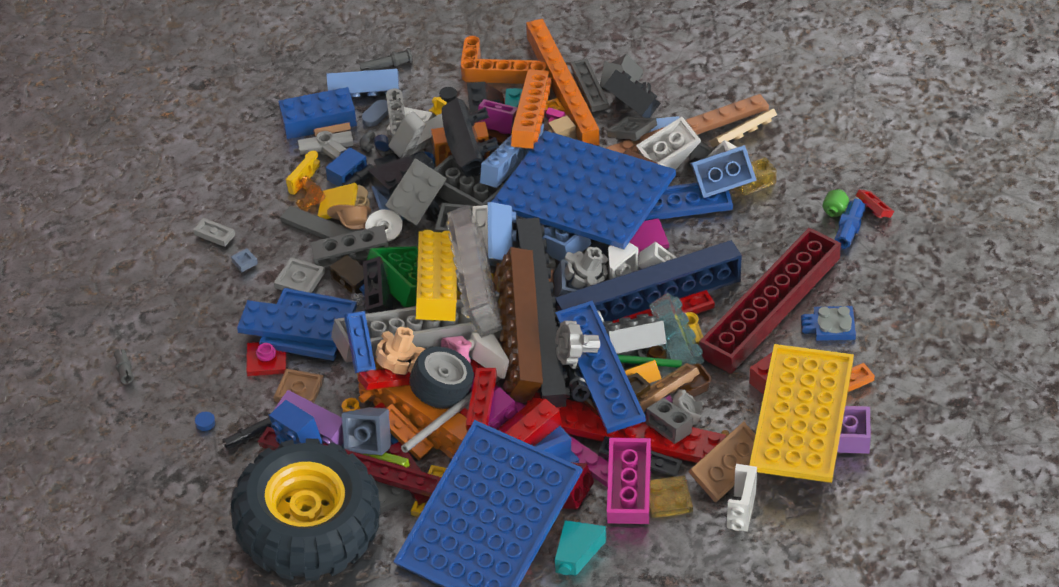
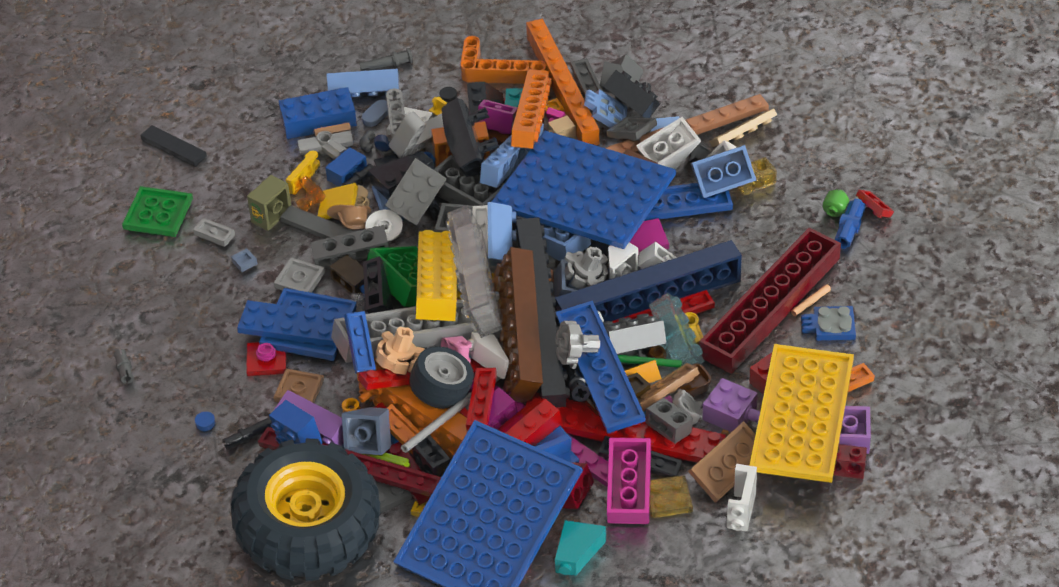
(157, 211): none -> green plate
(173, 145): none -> black tile
(268, 202): none -> olive brick
(431, 457): none -> black brick
(605, 108): none -> medium blue piece
(730, 405): none -> medium lavender brick
(811, 300): none -> light nougat piece
(850, 461): none -> dark red brick

